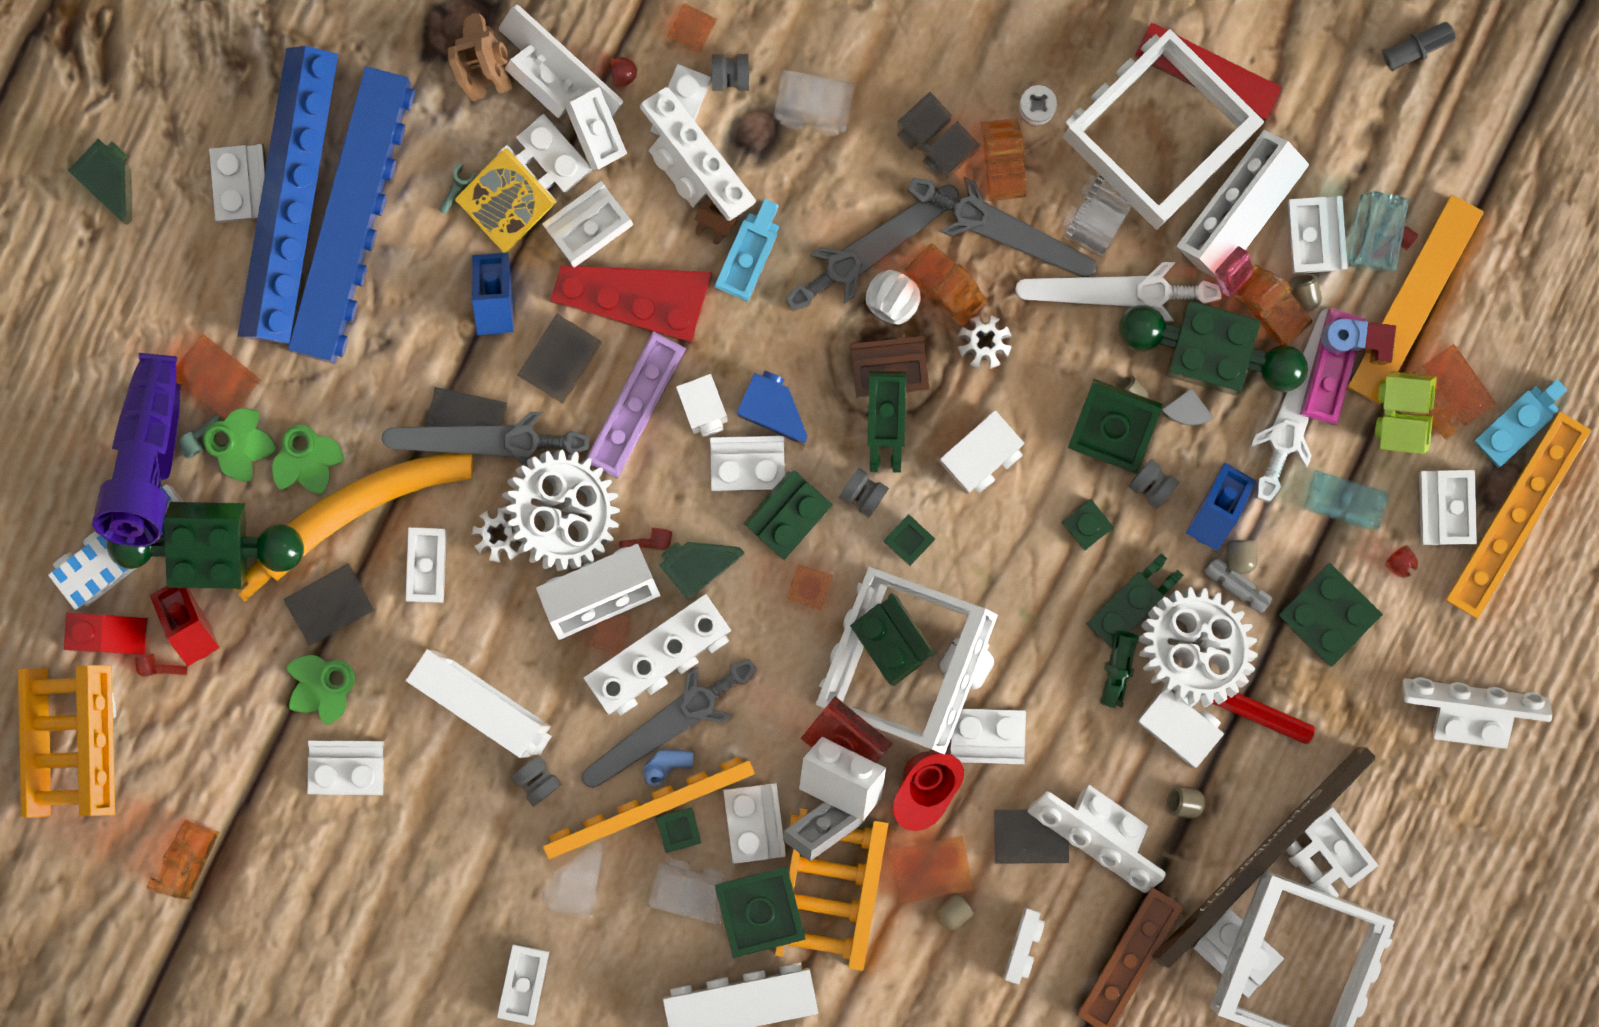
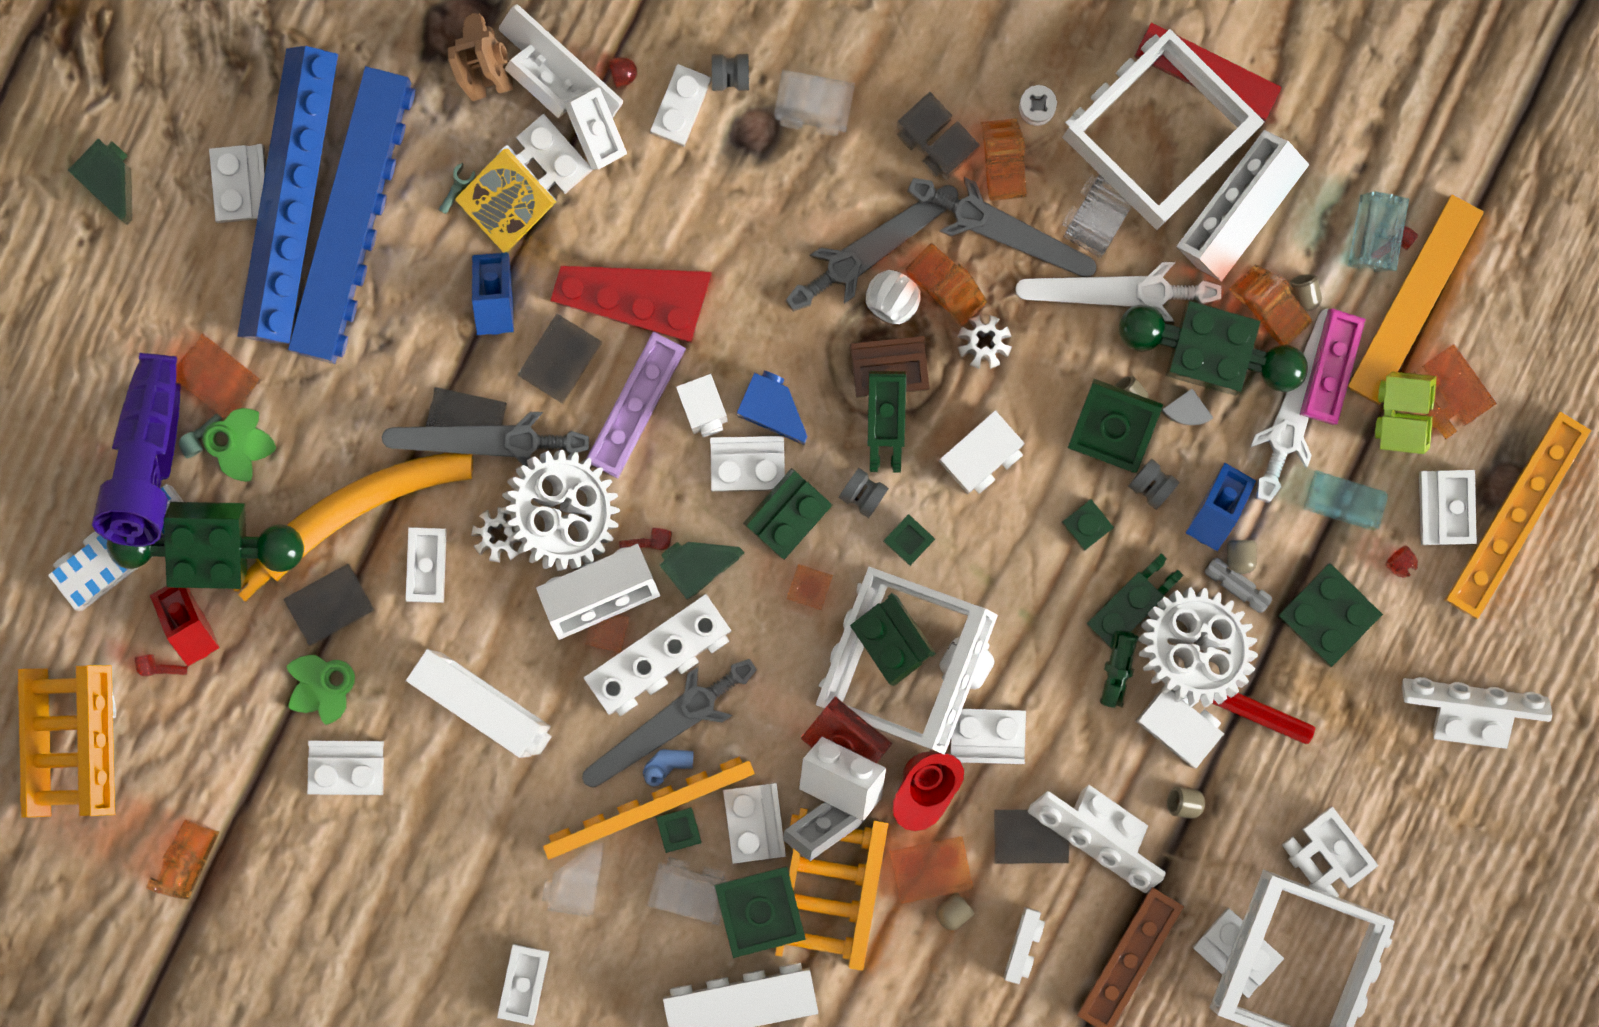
(105, 633): red slope -> none
(305, 465): bright green plate -> none
(541, 787): dark grey wheel -> none
(587, 224): white plate -> none
(692, 28): clear orange tile -> none
(692, 159): white bracket -> none
(711, 217): reddish brown tile -> none
(749, 253): medium azure hinge -> none
(1234, 271): clear pink tile -> none
(1264, 856): dark brown tile -> none
(1317, 234): white plate -> none
(1362, 337): leg -> none
(1418, 45): dark grey axle -> none
(1519, 423): medium azure hinge -> none

